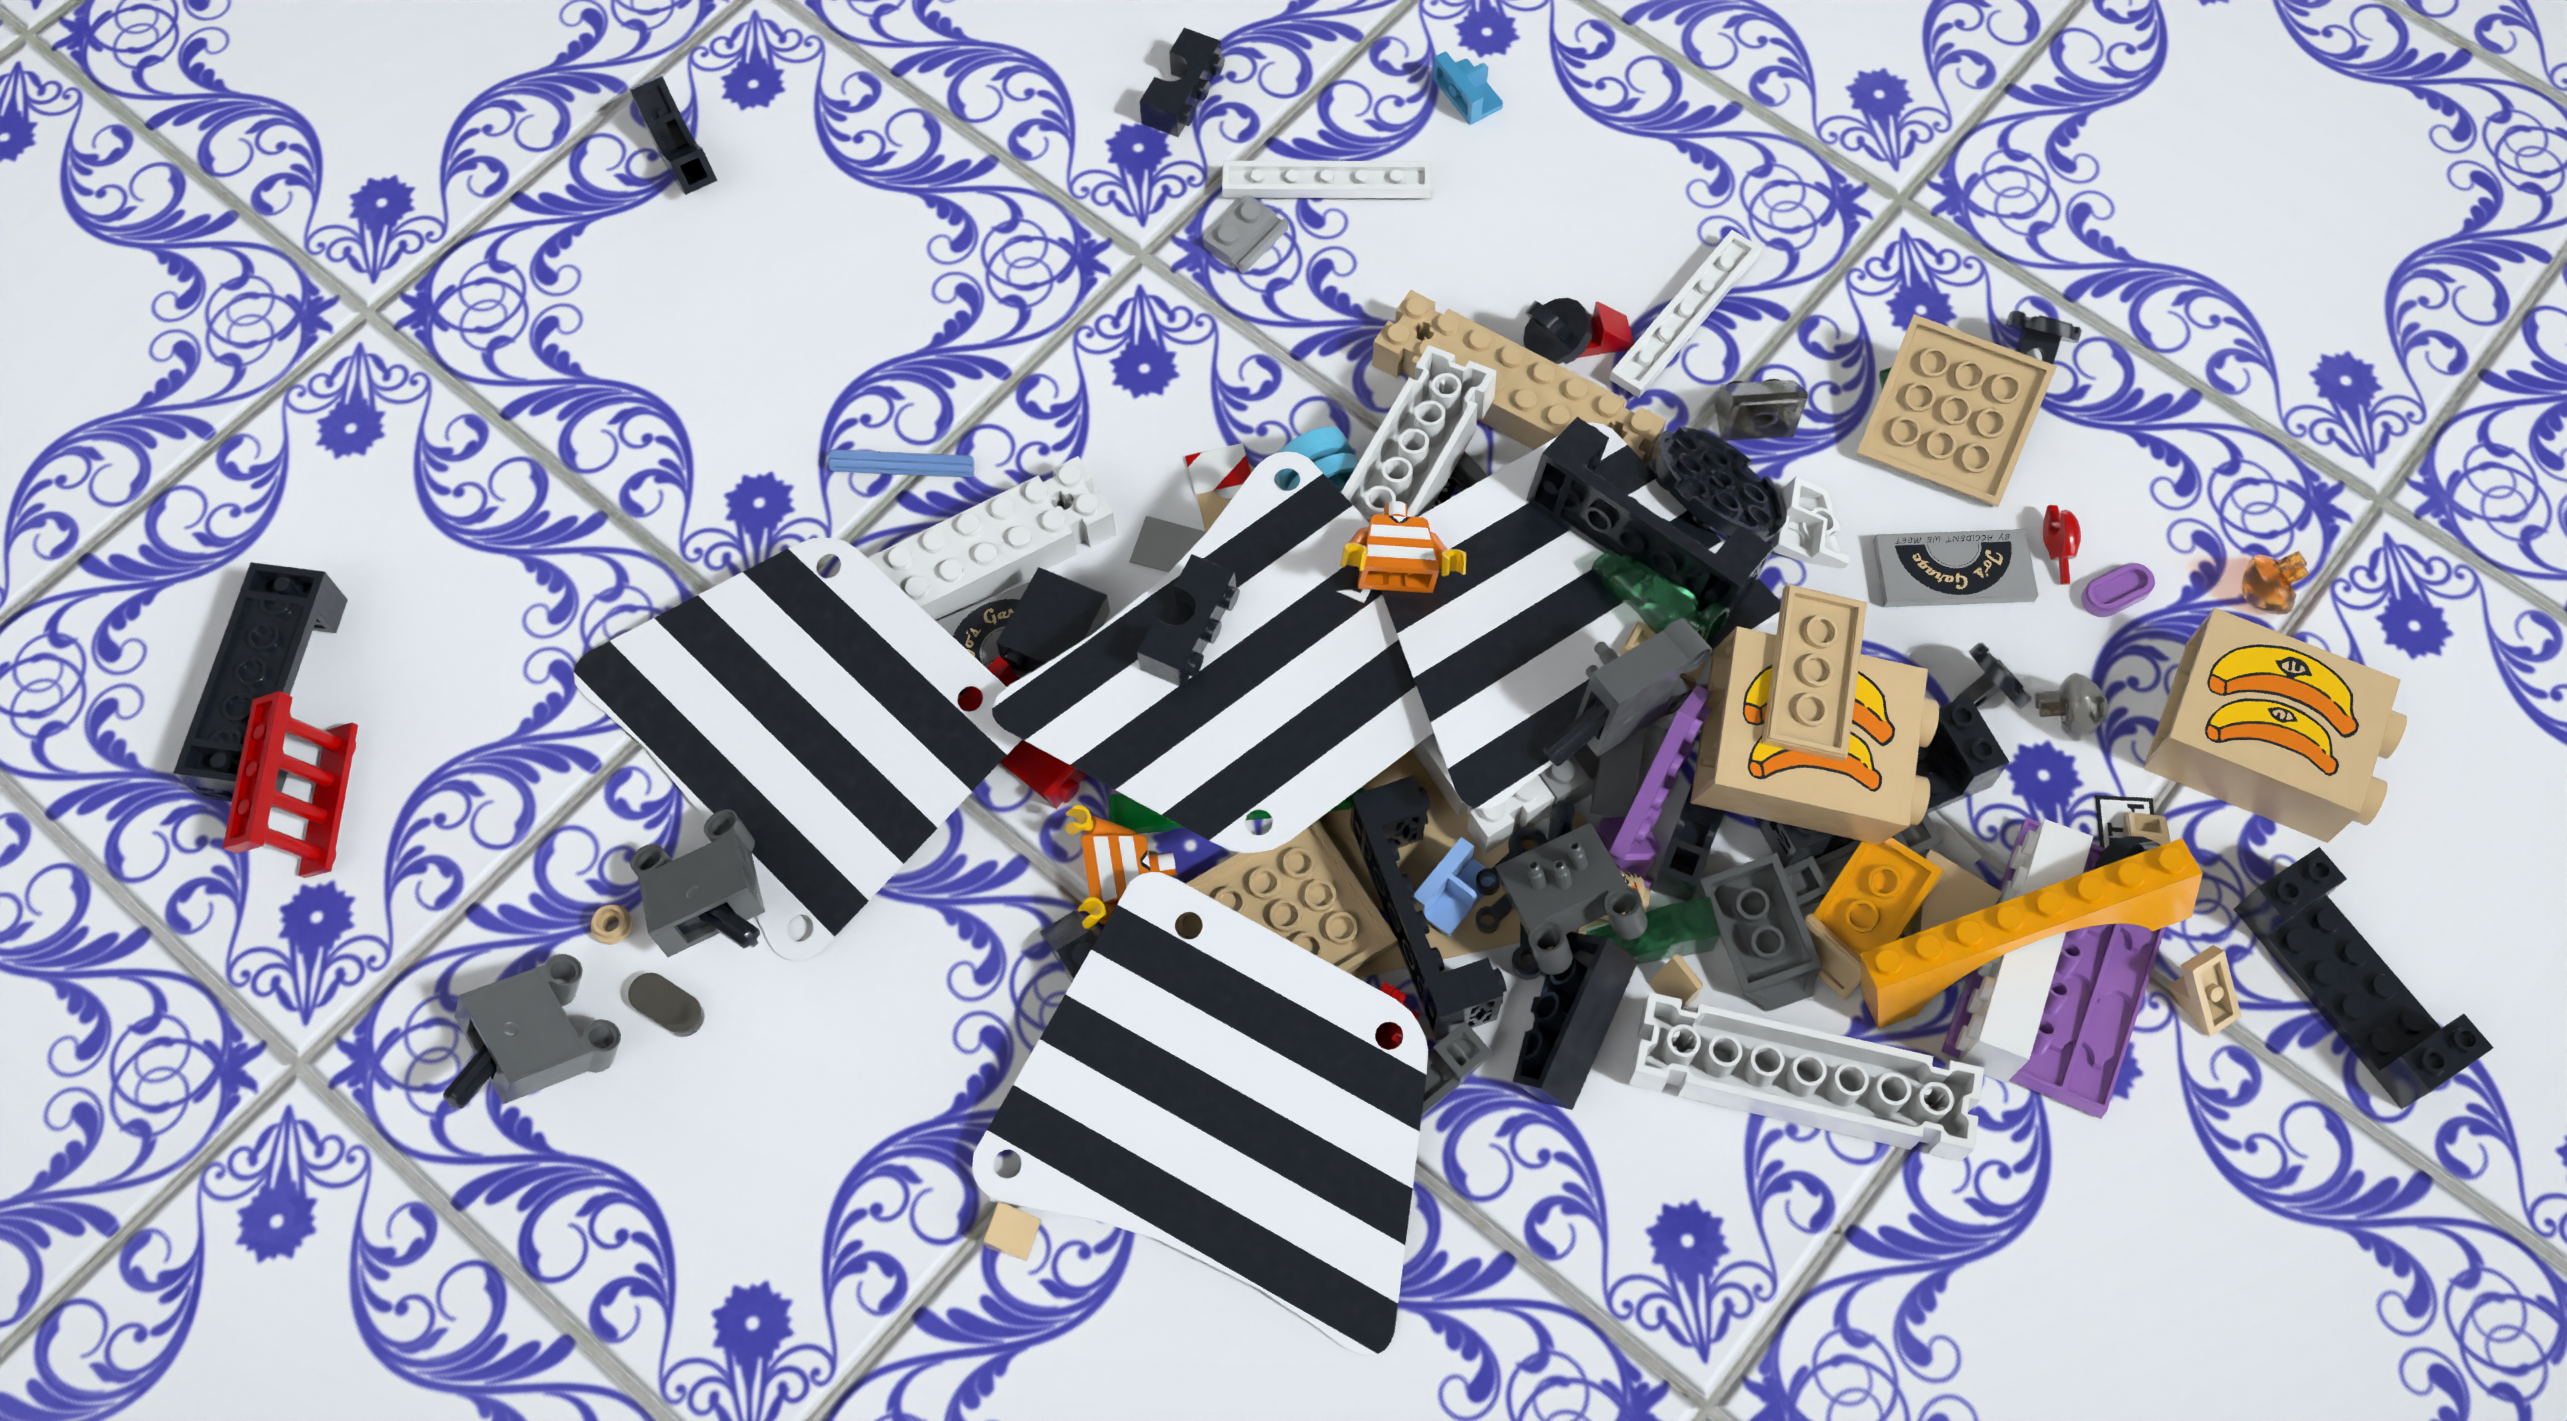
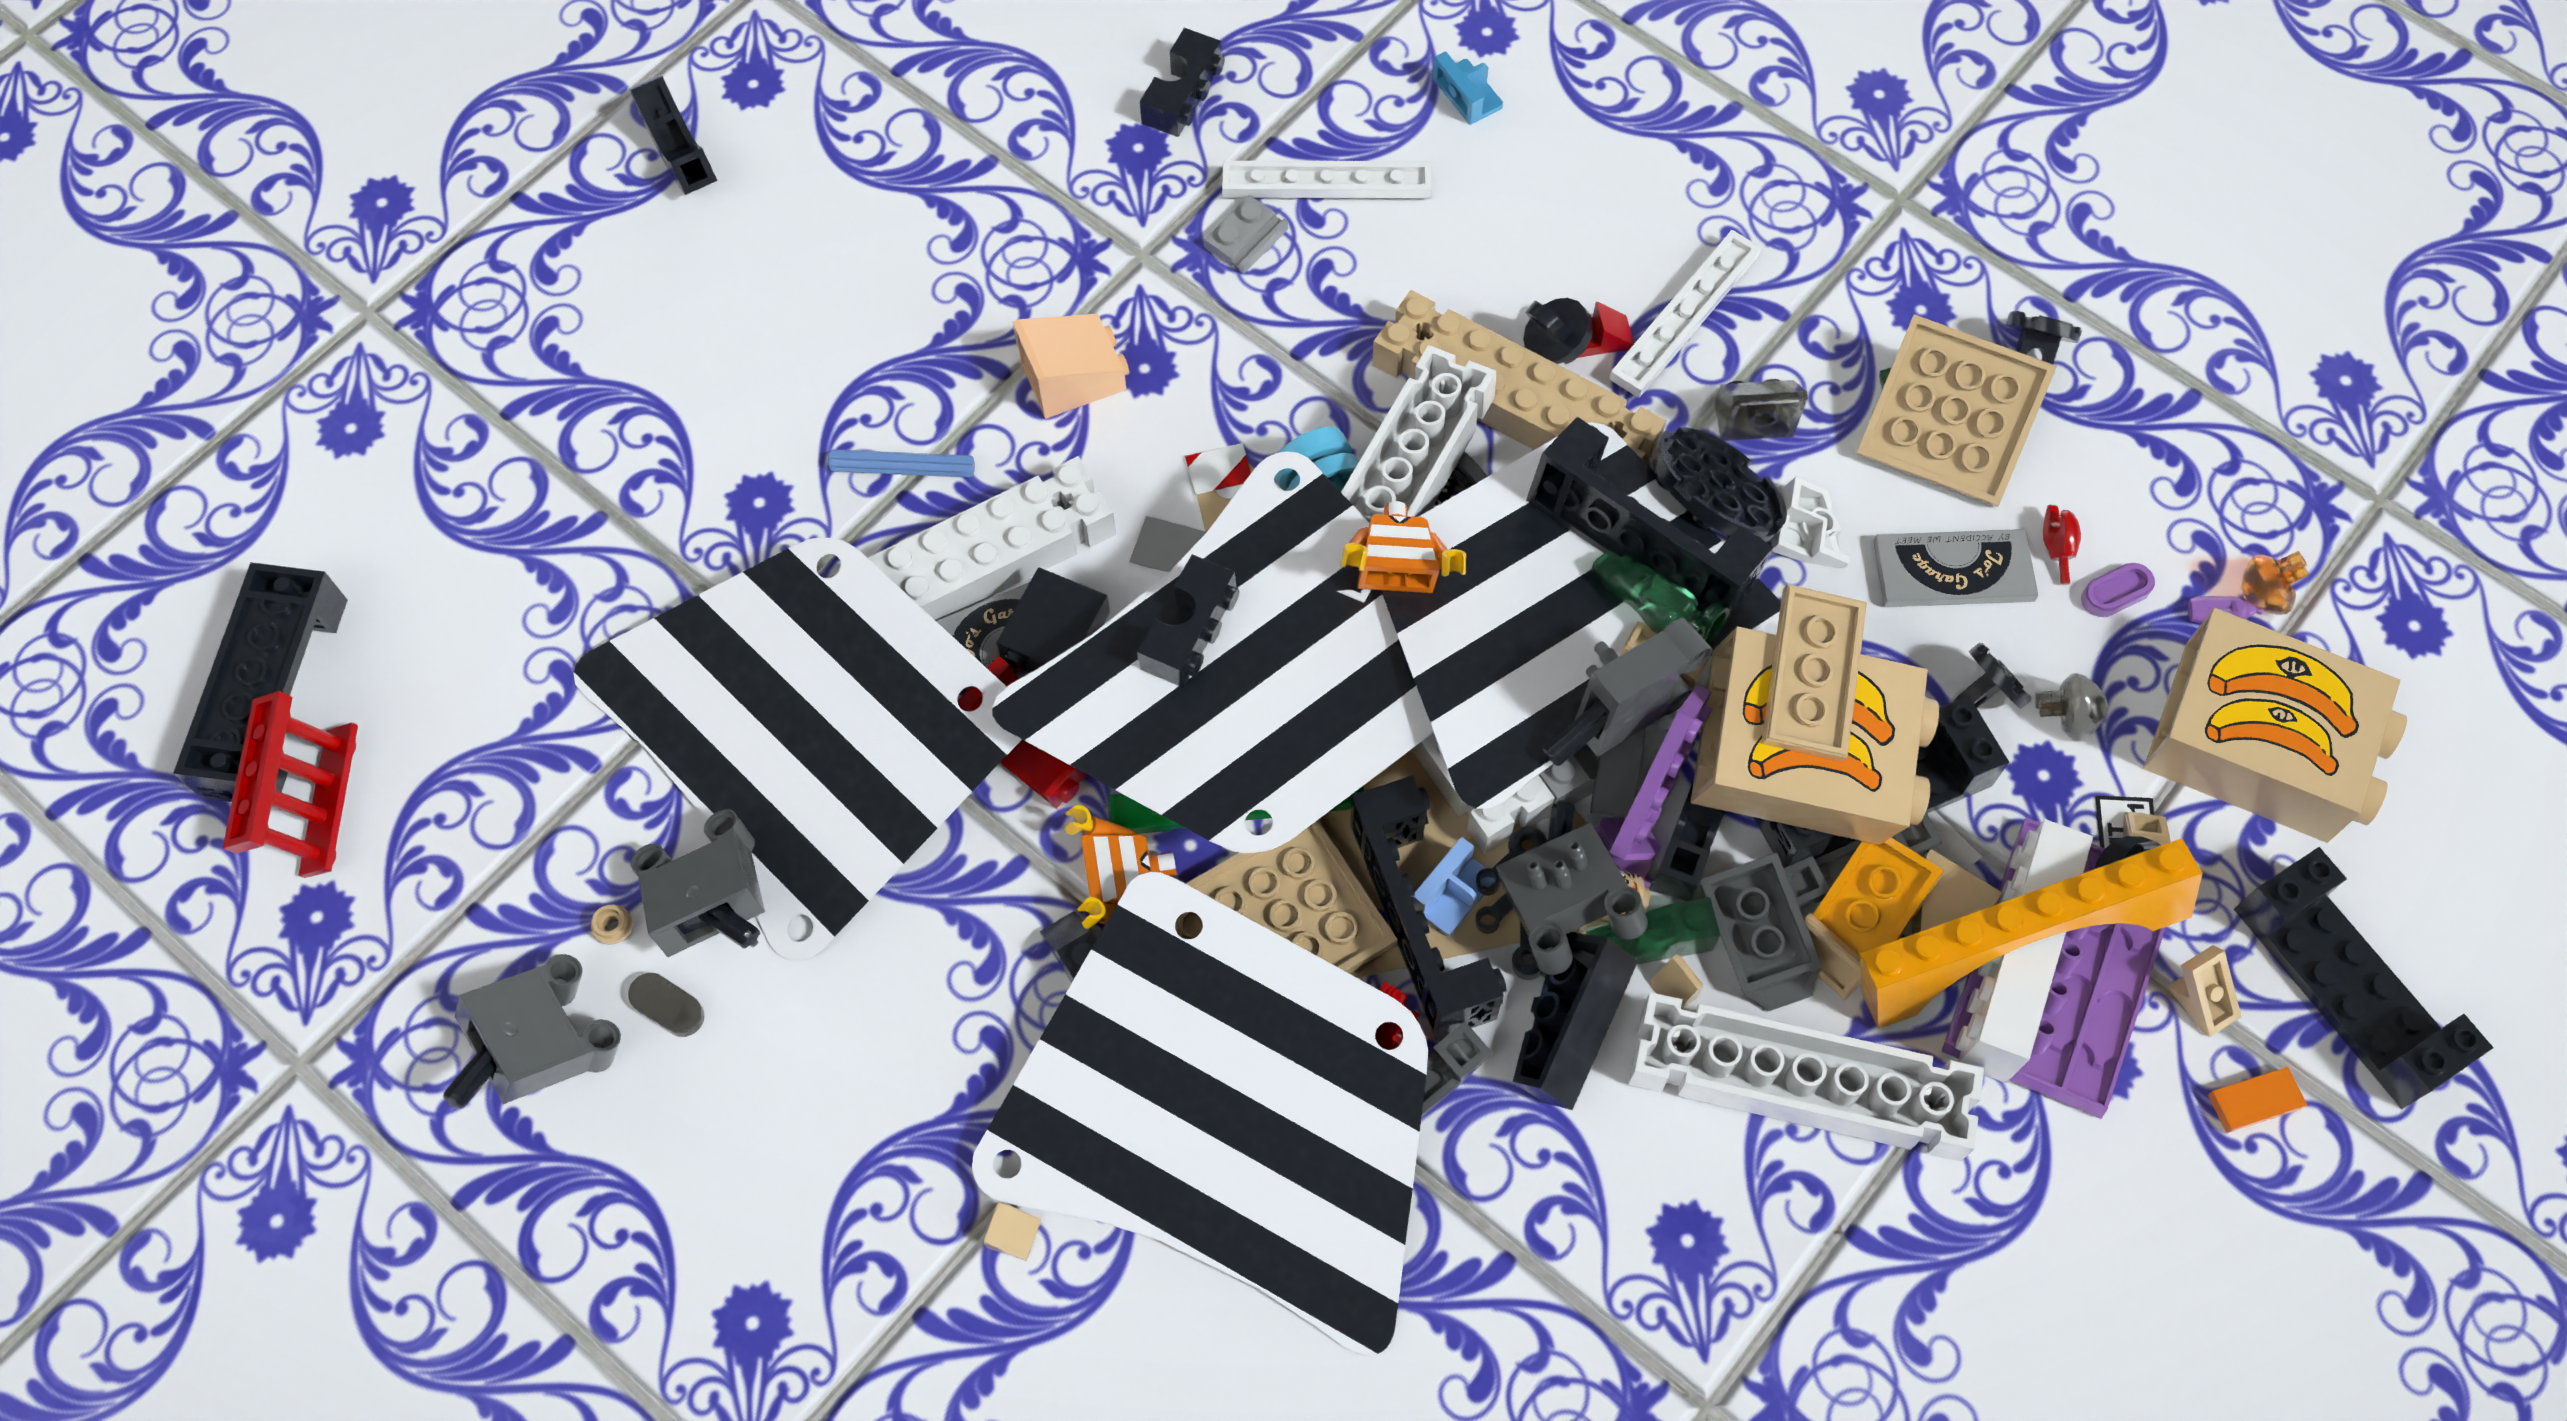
(1069, 361): none -> light nougat slope
(2201, 606): none -> medium lavender piece
(2257, 1100): none -> orange tile

